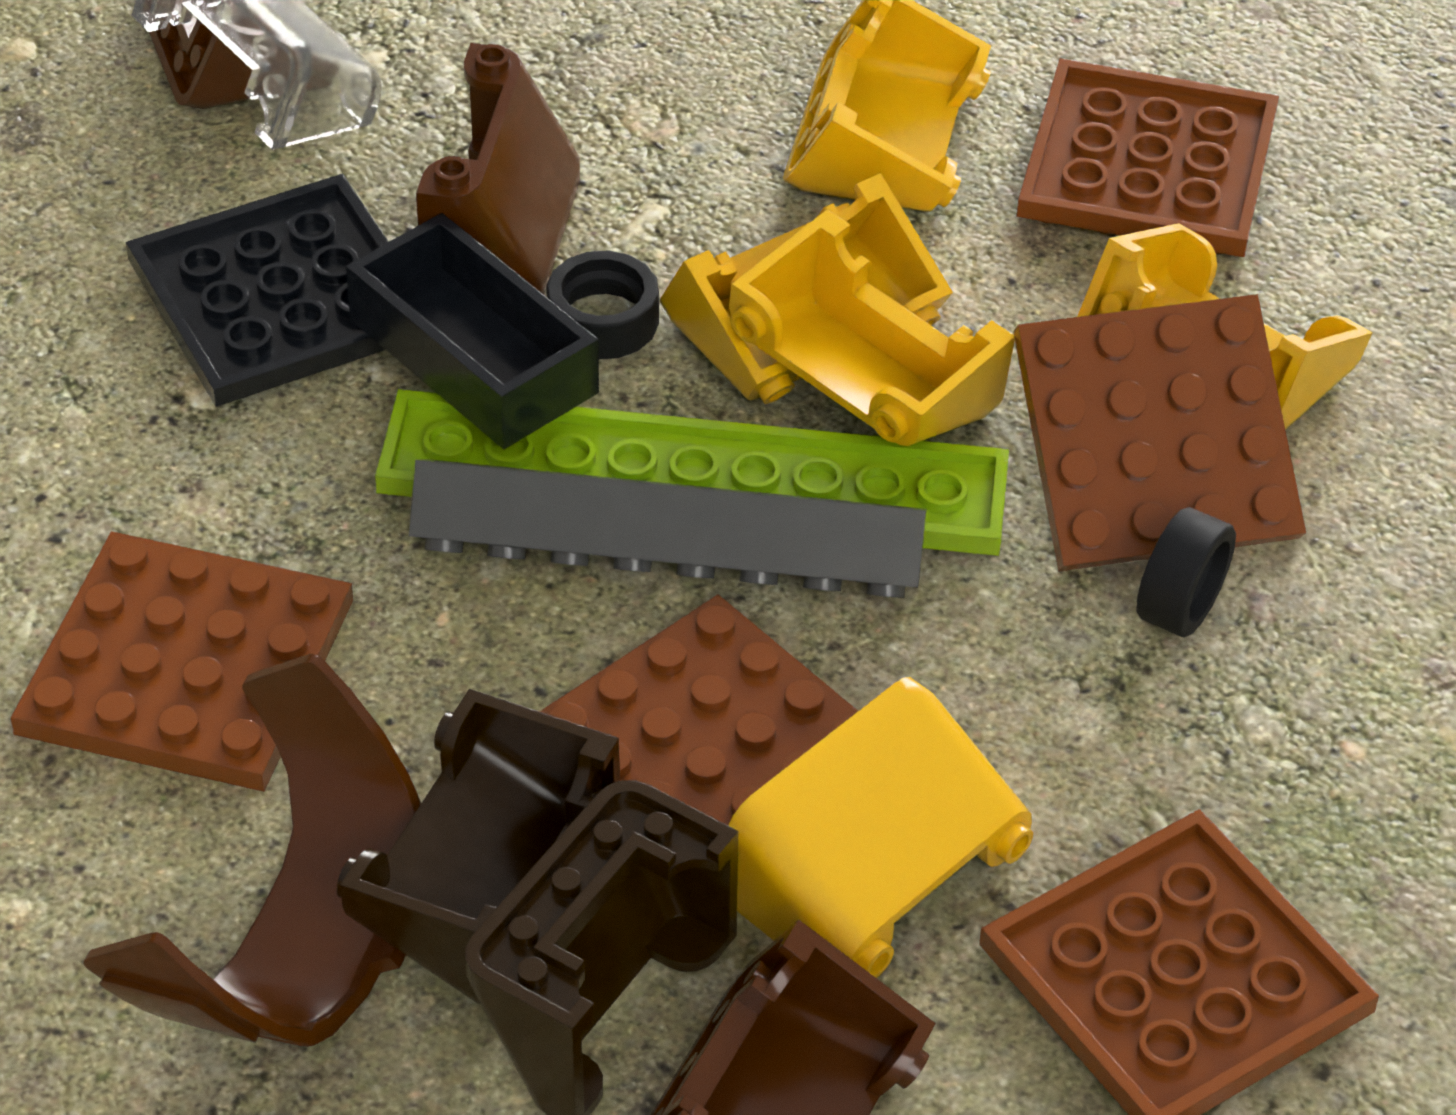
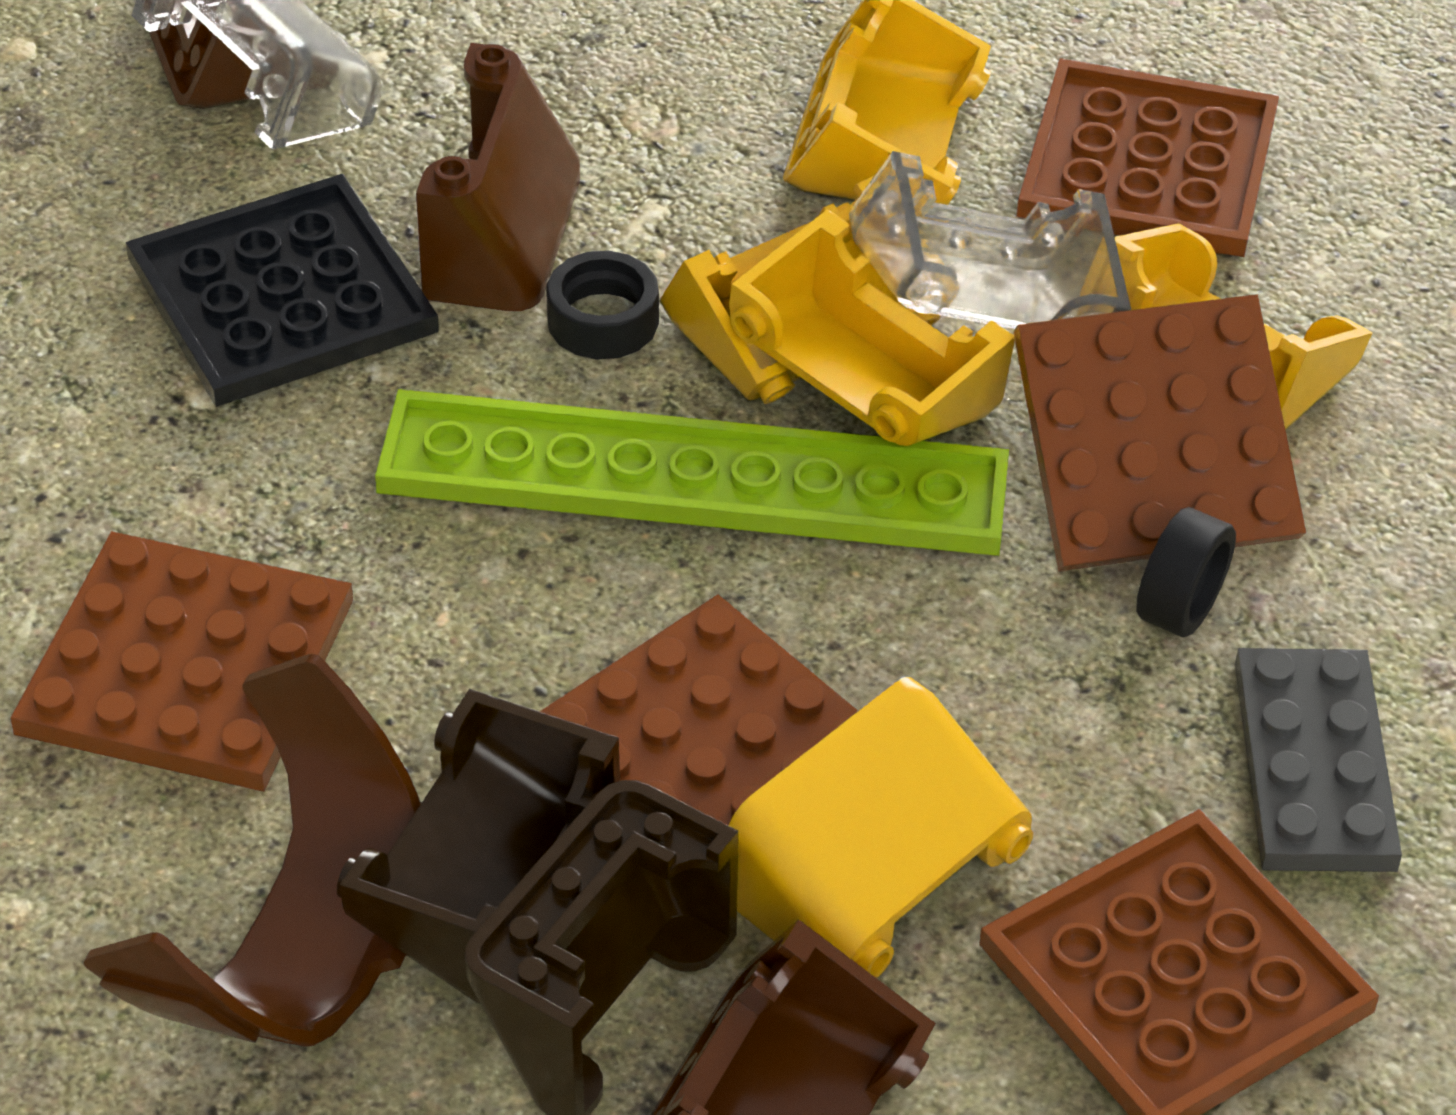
(473, 330): black piece -> none
(667, 524): dark grey brick -> none
(983, 262): none -> clear windscreen
(1316, 760): none -> dark grey plate

